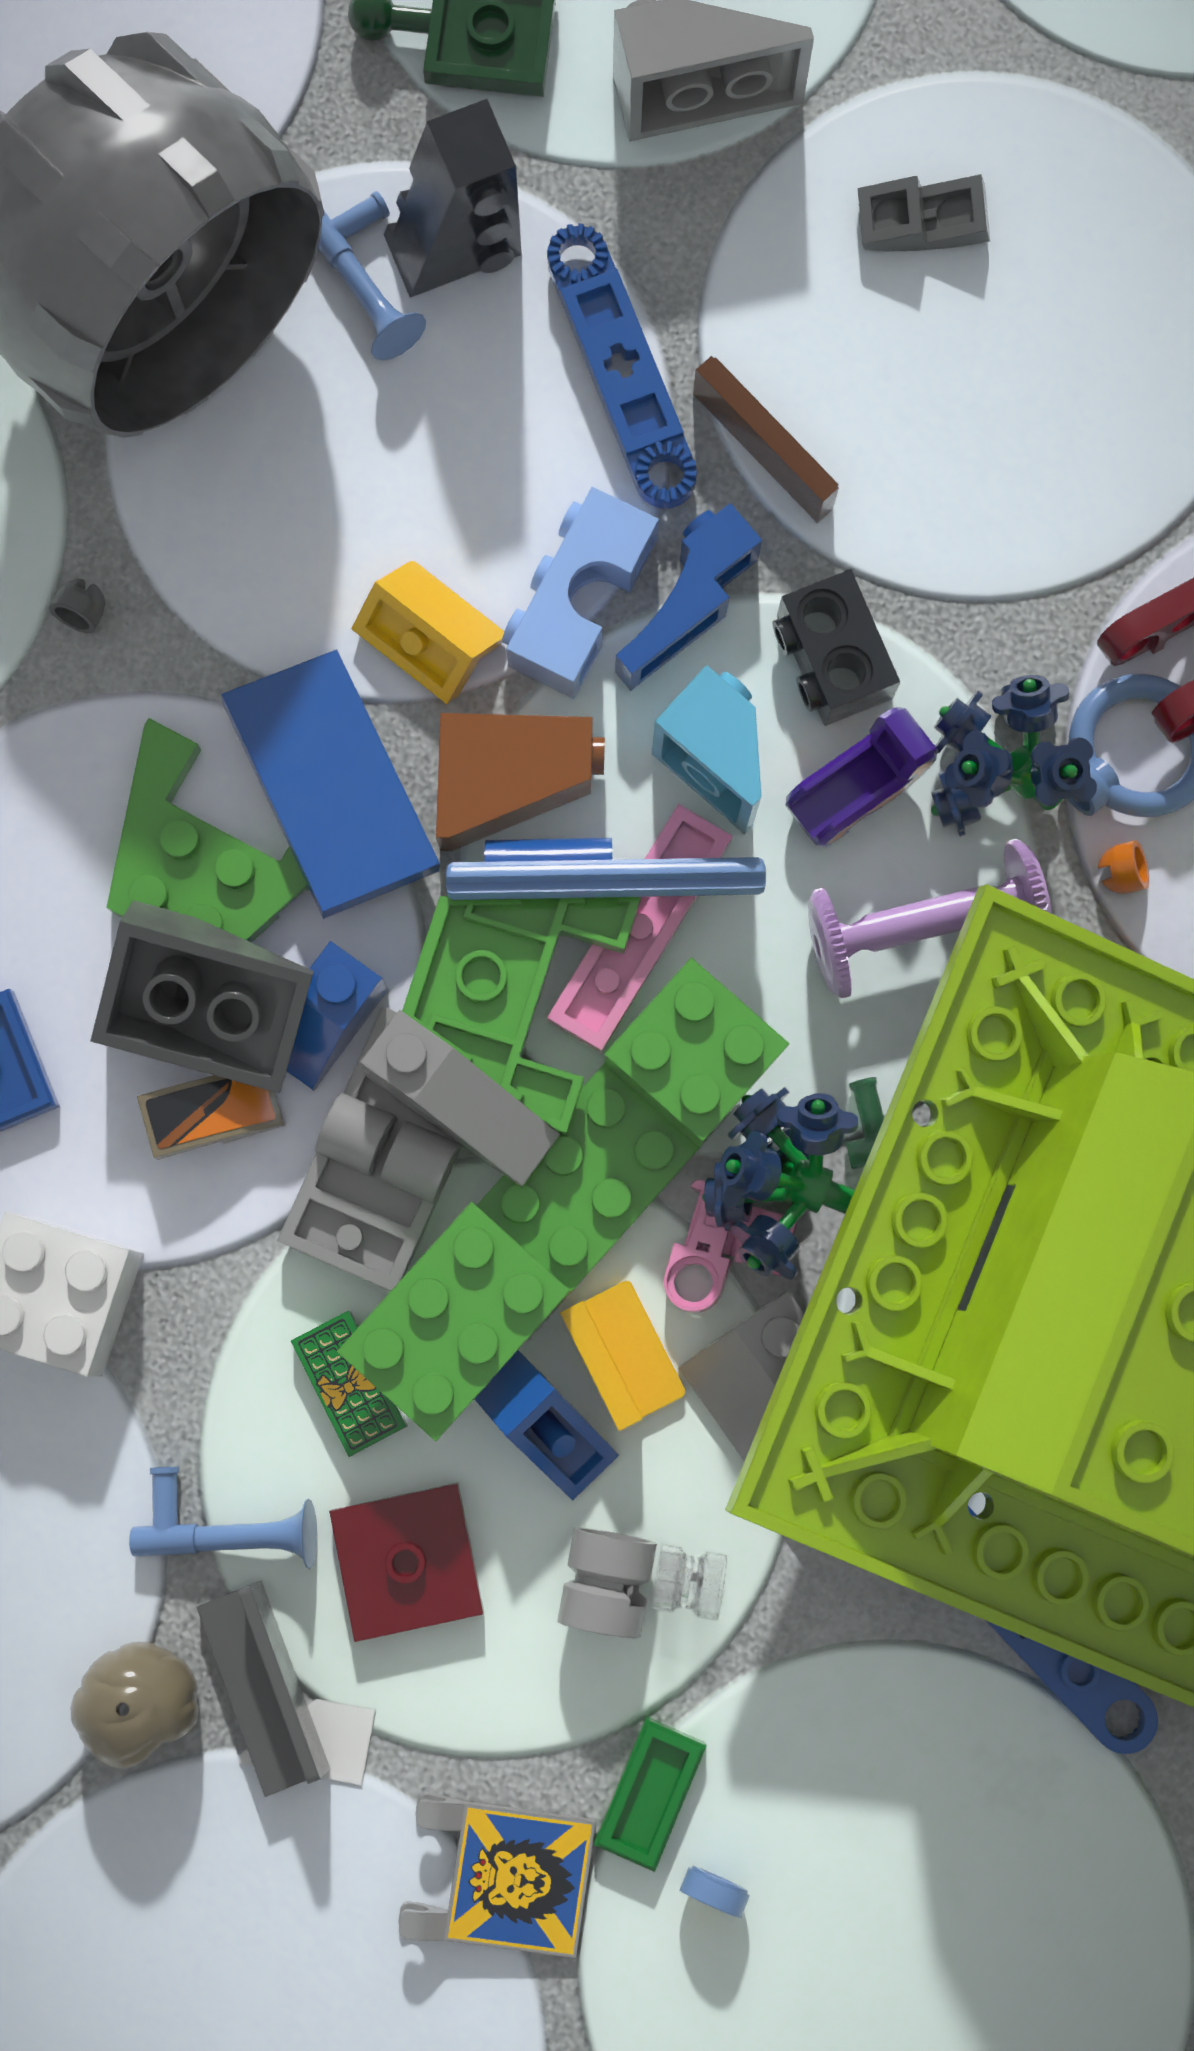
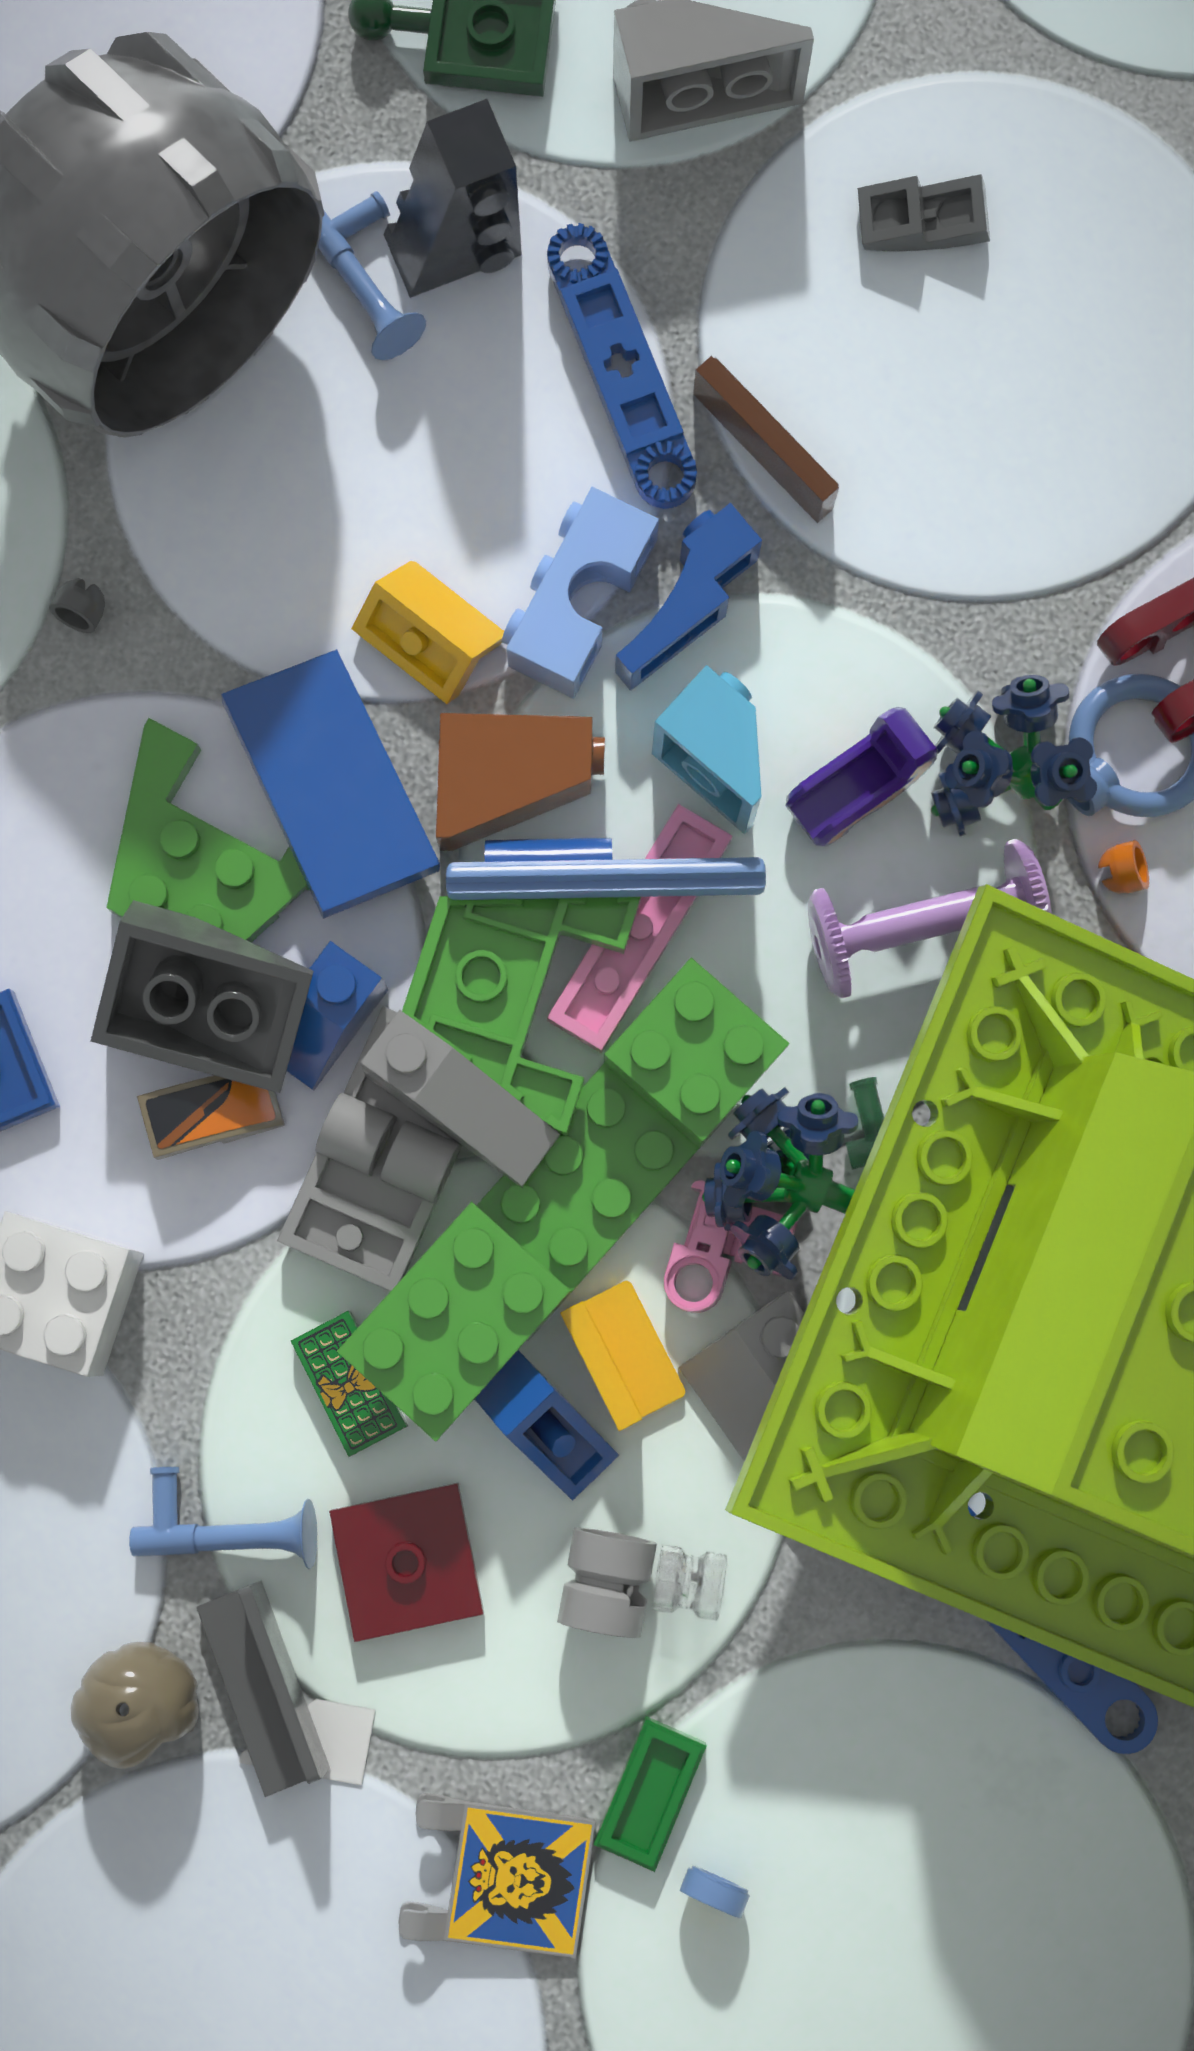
(850, 645): black brick -> none

